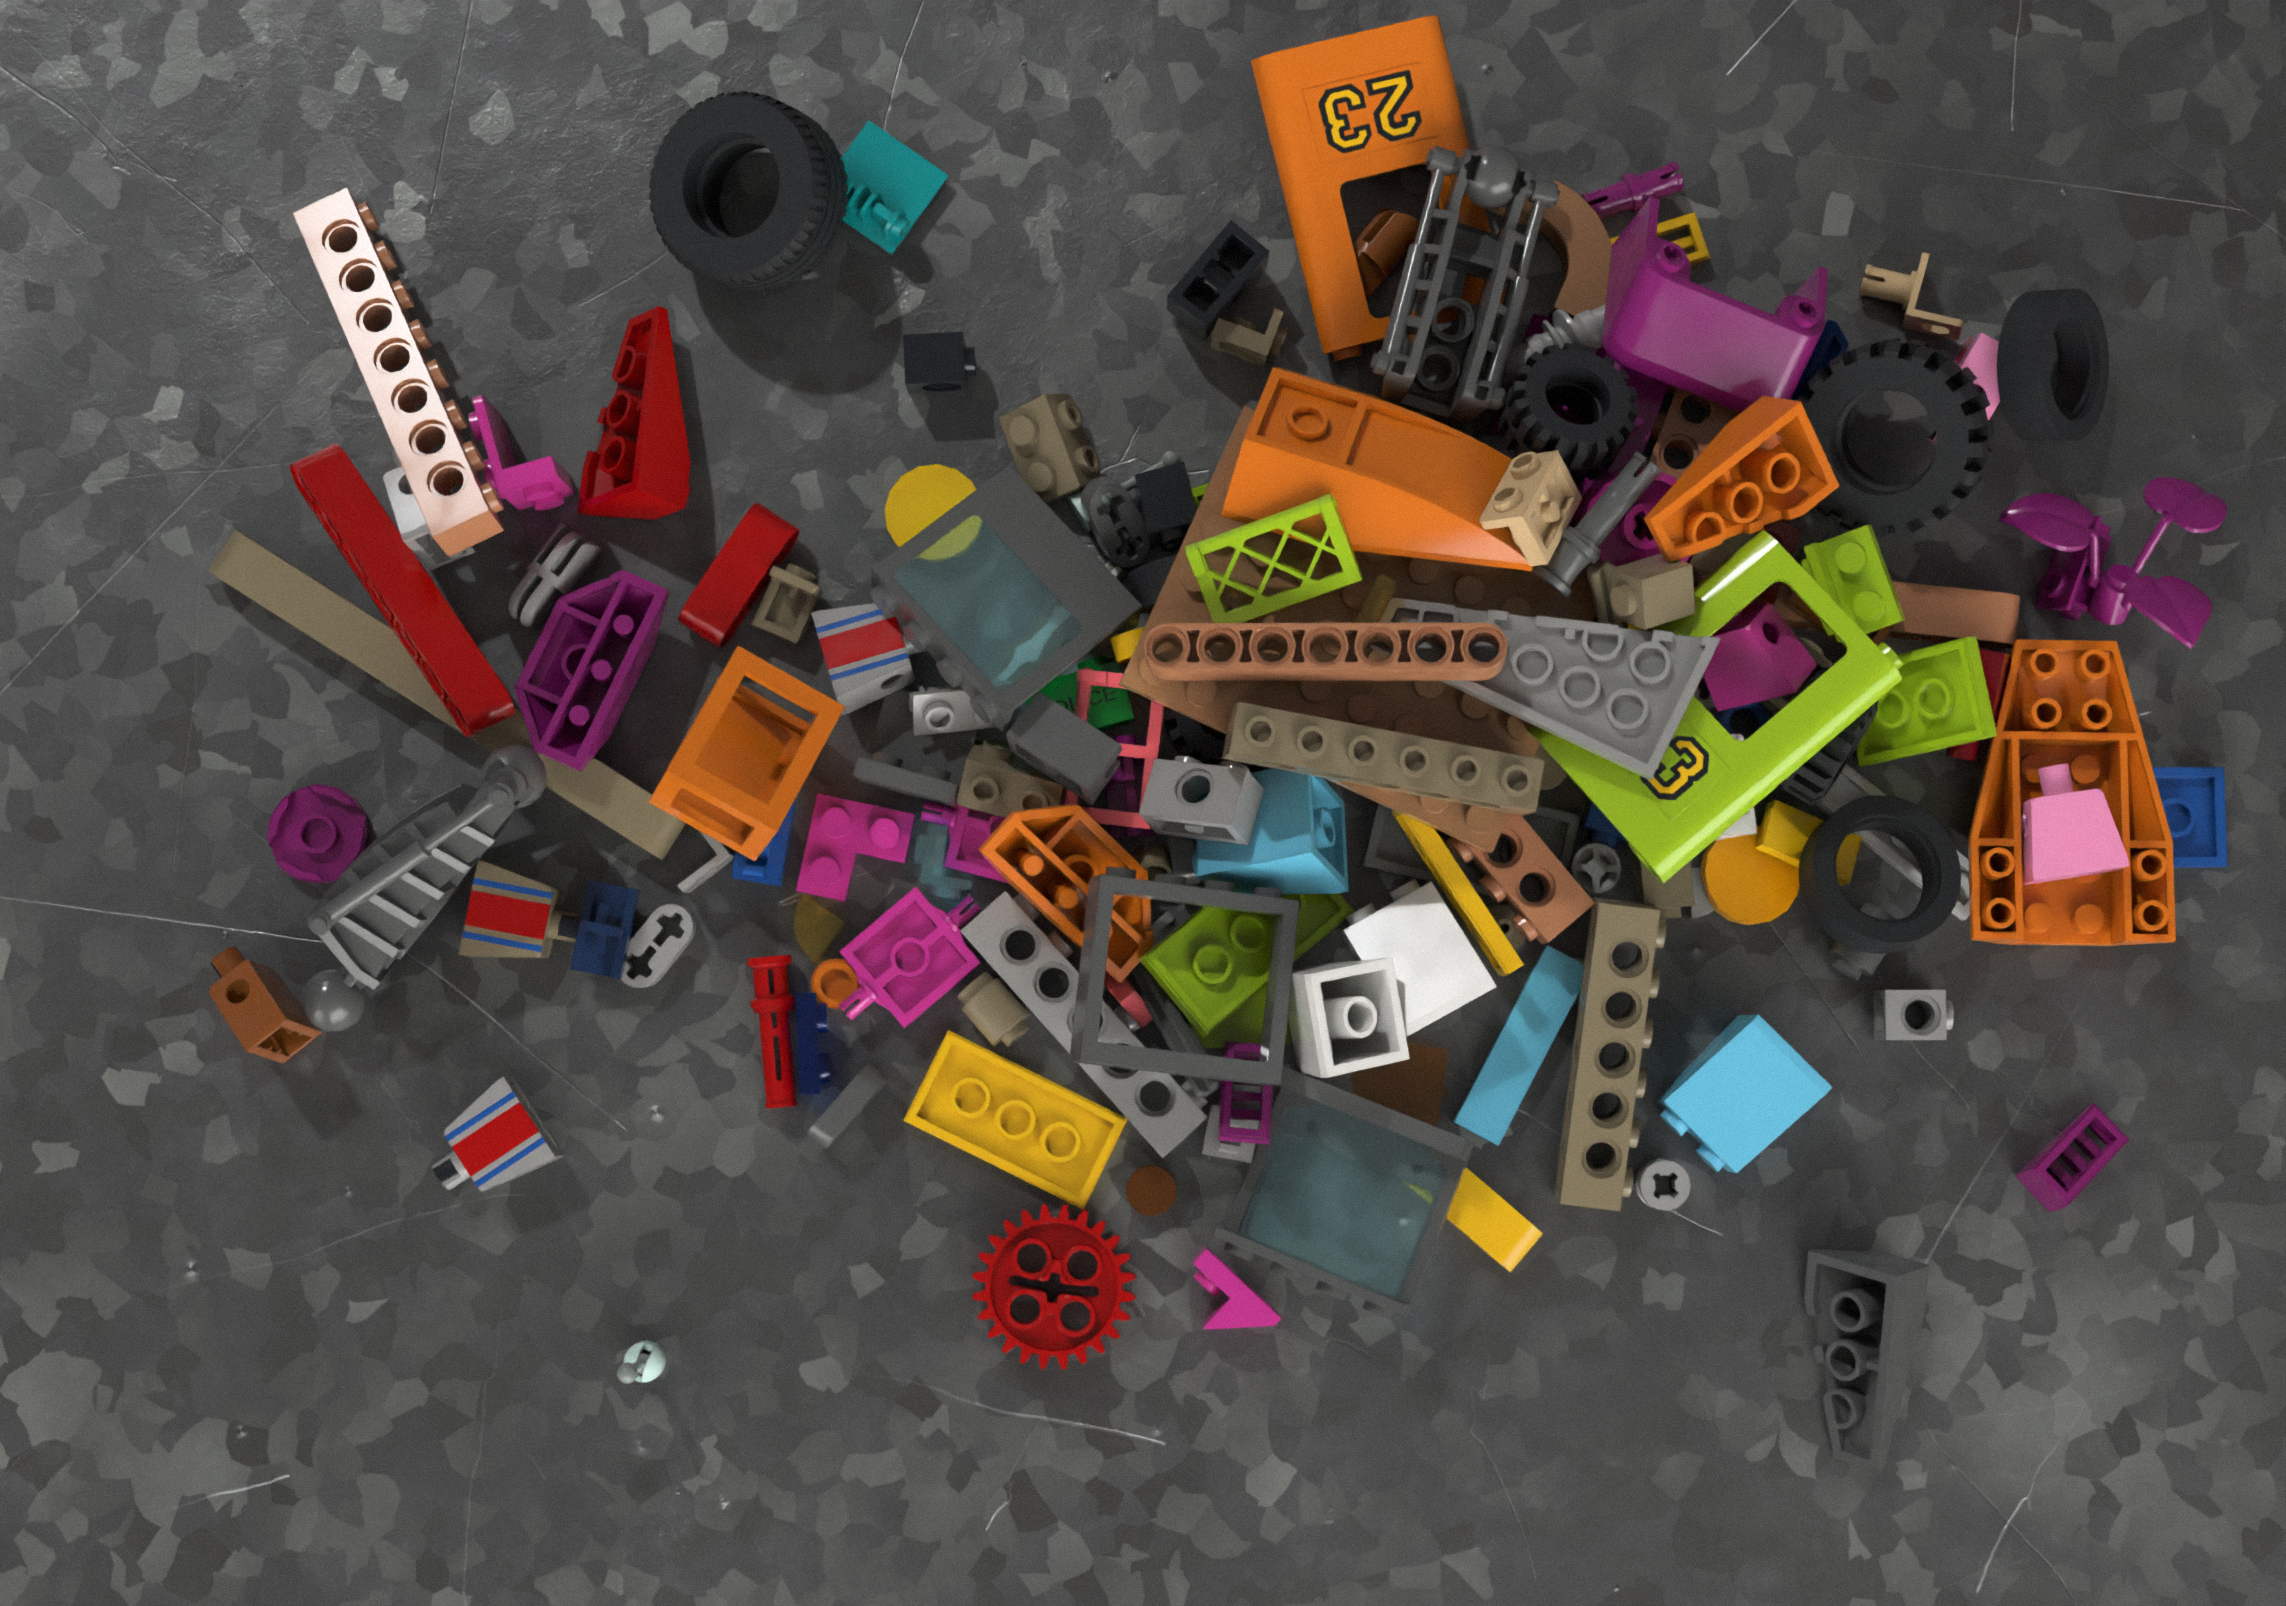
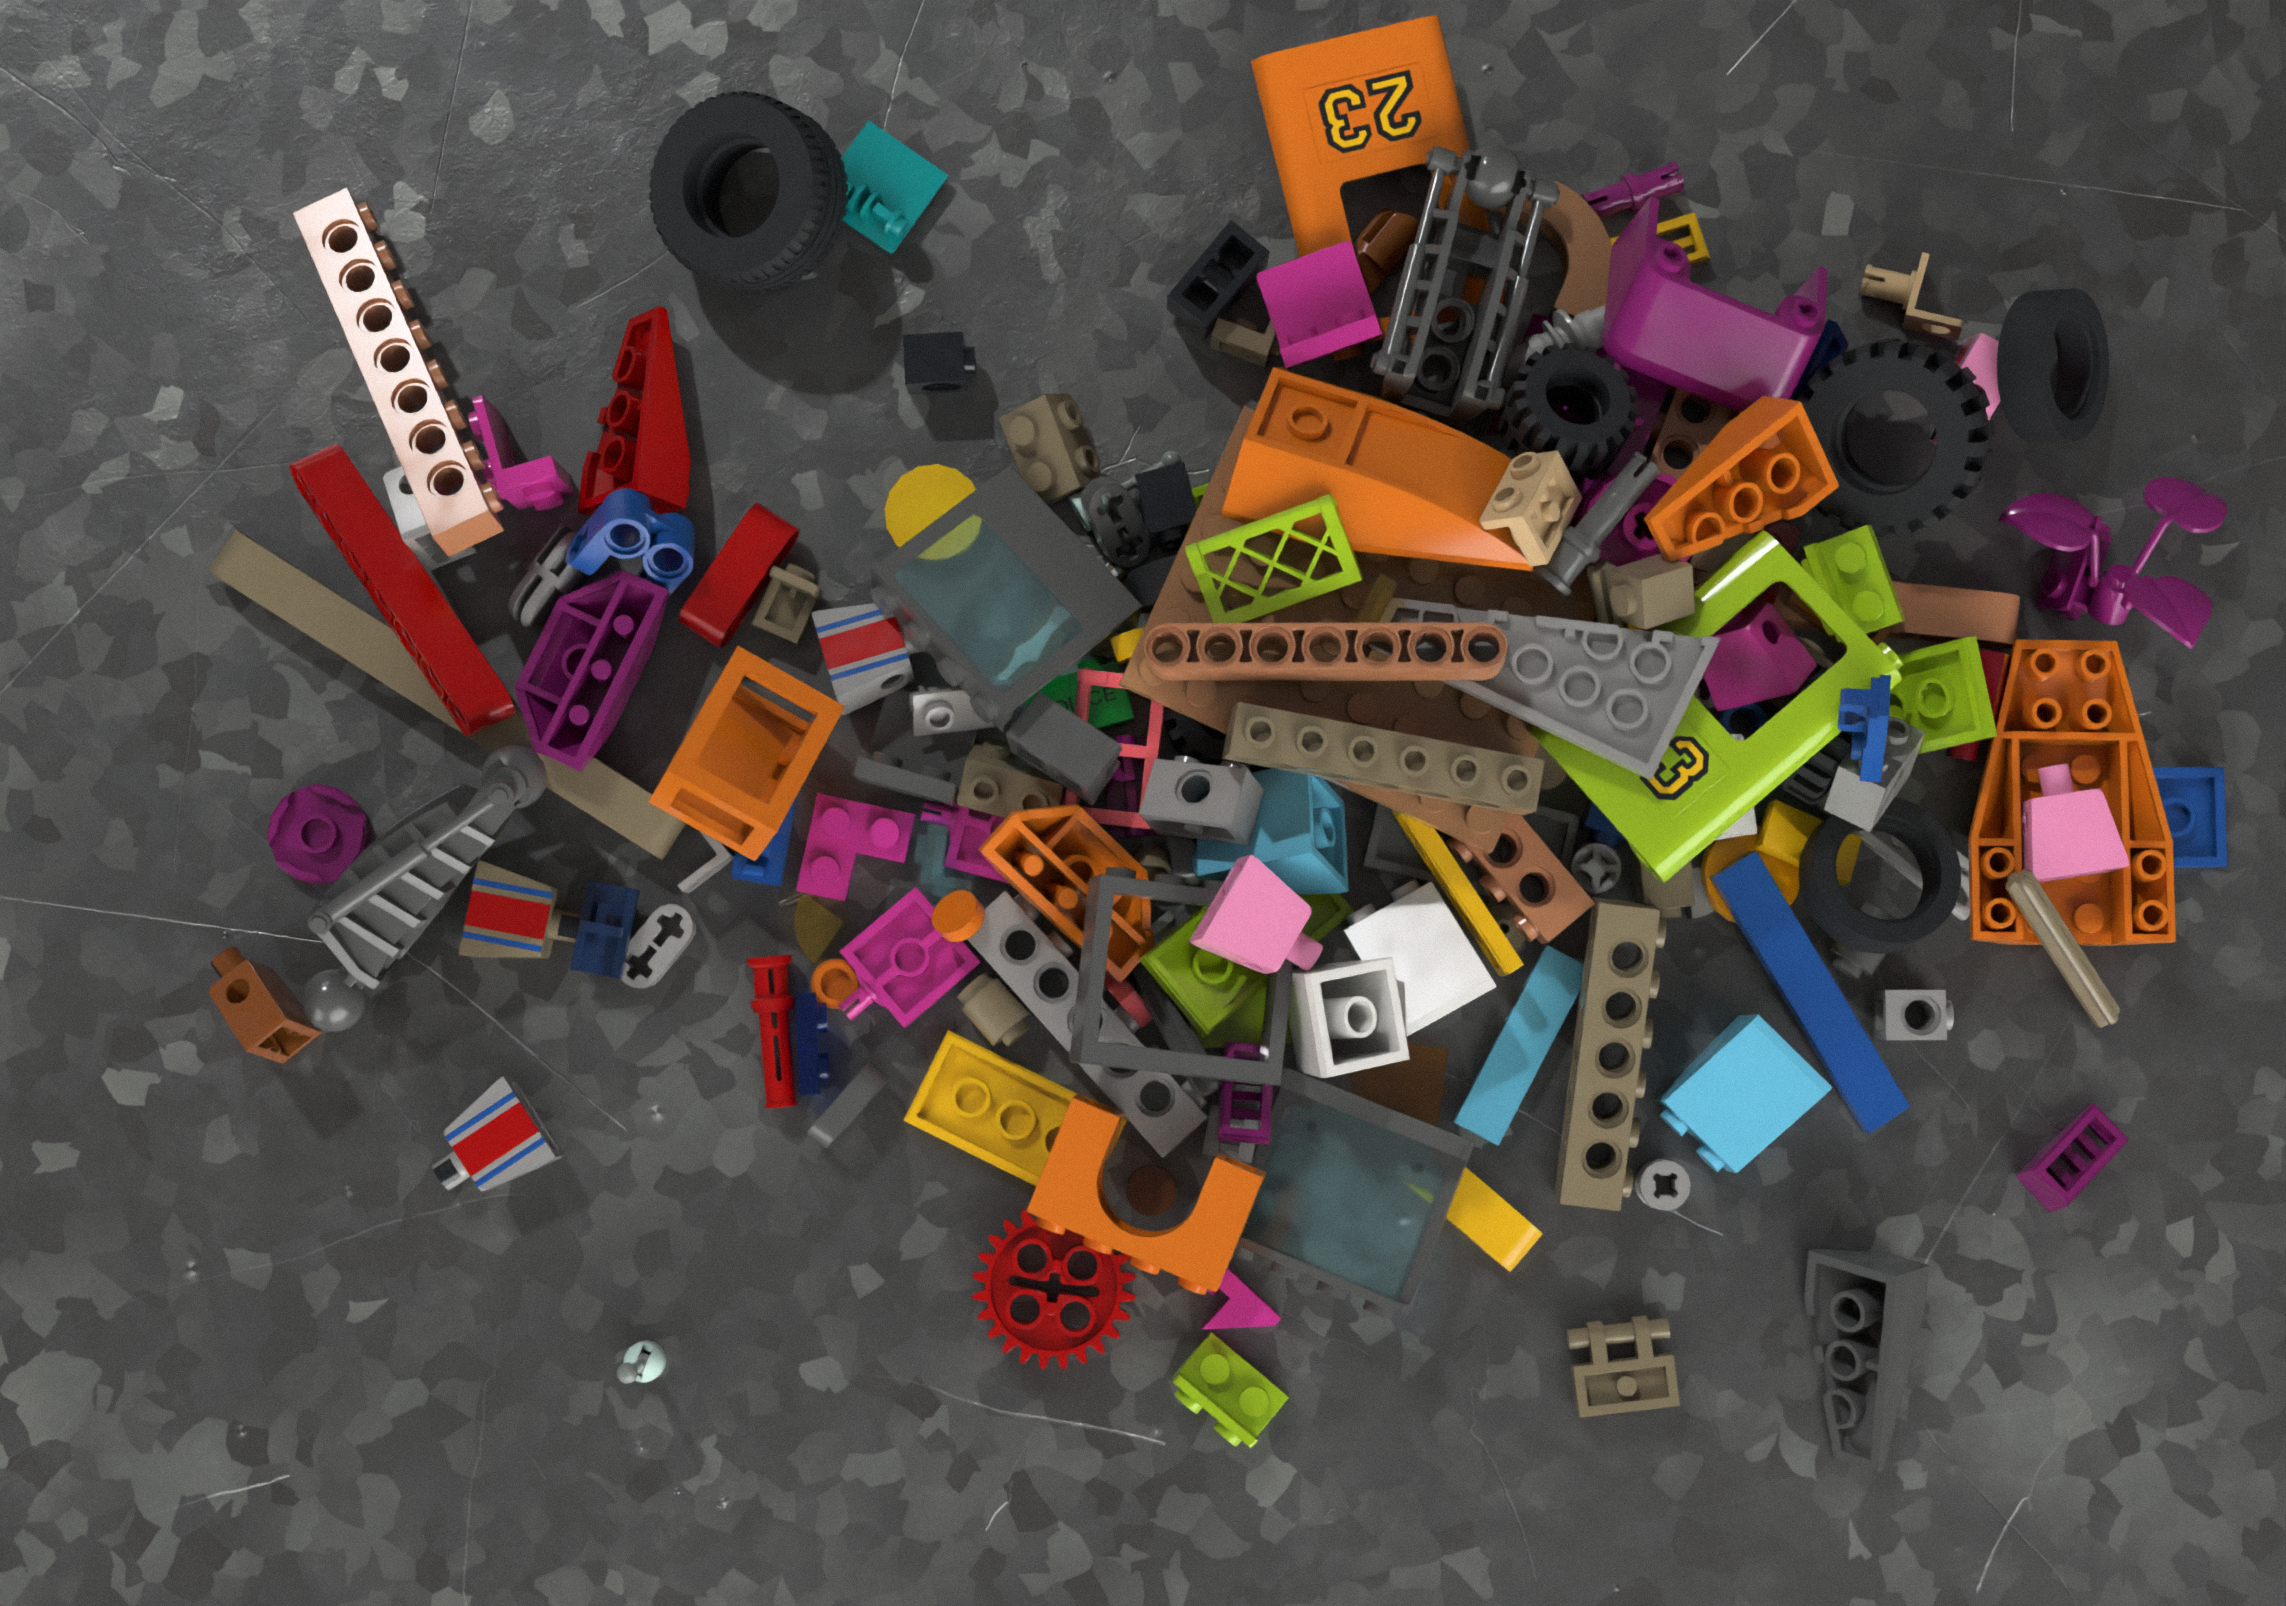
(631, 529): none -> blue piece
(958, 916): none -> orange tile
(1074, 1199): none -> orange arch
(1228, 1390): none -> lime bracket
(1257, 921): none -> bright pink torso
(1318, 304): none -> dark pink bracket
(1623, 1383): none -> dark tan plate
(1809, 991): none -> blue tile
(1864, 801): none -> light grey brick
(1867, 716): none -> blue plate
(2062, 948): none -> dark tan axle

